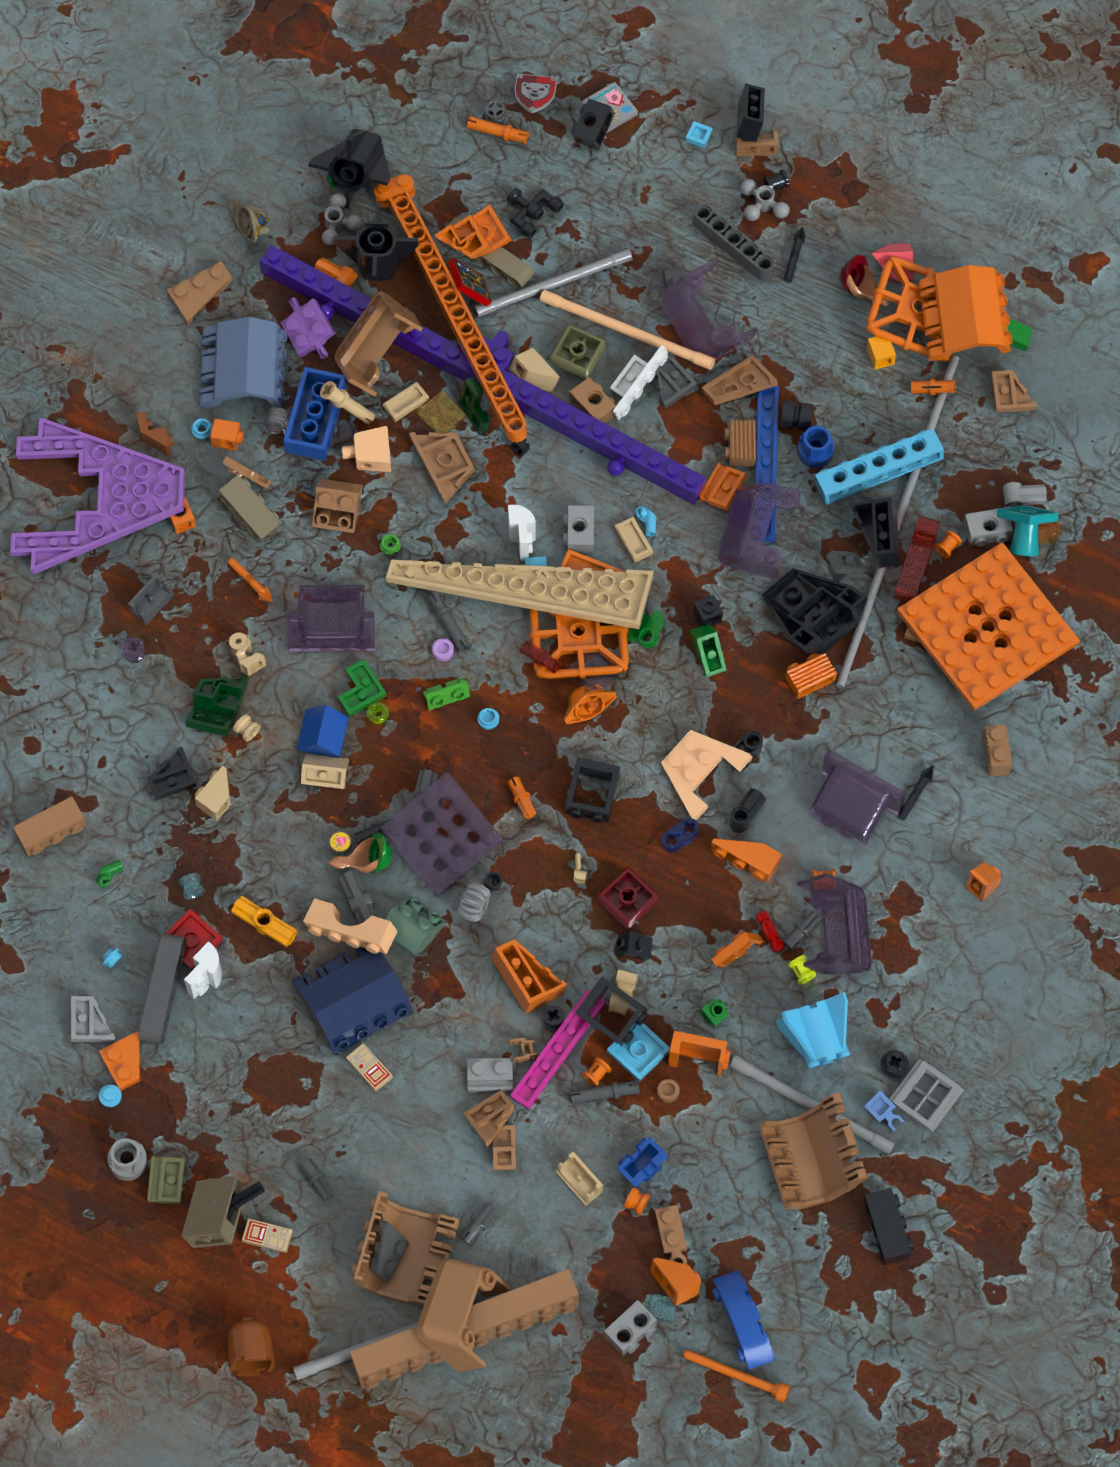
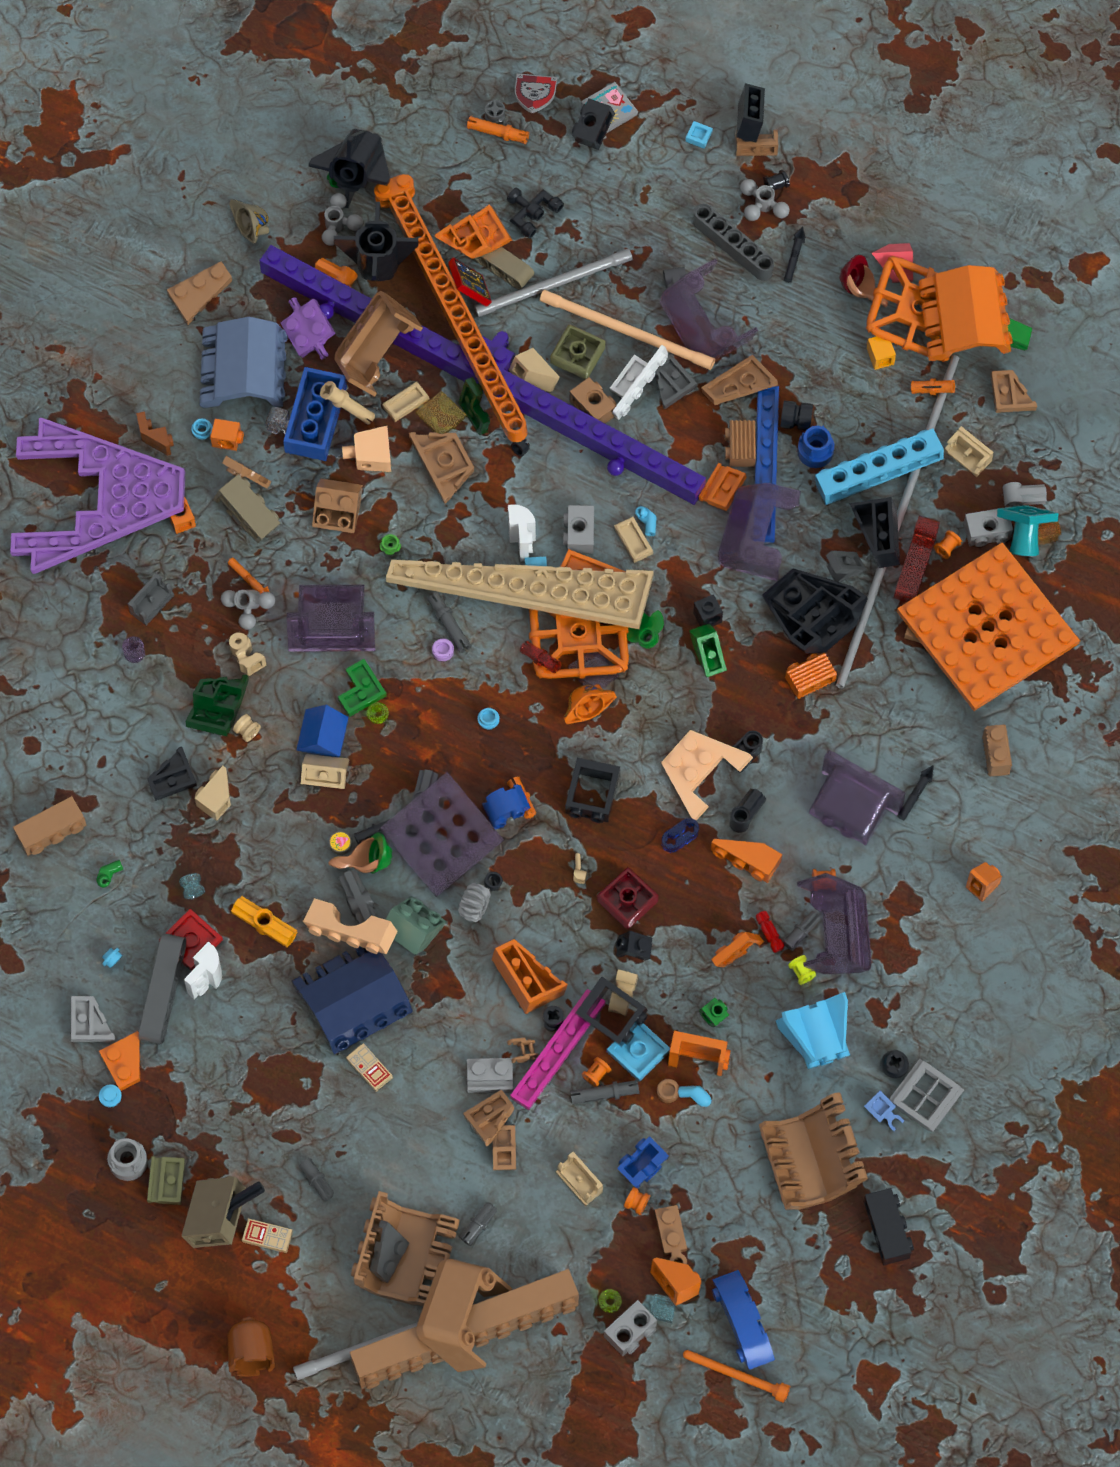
(247, 620): none -> light grey piece
(454, 691): bright green hinge -> none
(505, 804): none -> blue cylinder
(610, 1293): none -> clear neon green plate
(697, 1093): none -> medium azure arm
(748, 1069): light grey piece -> none
(969, 451): none -> tan hinge

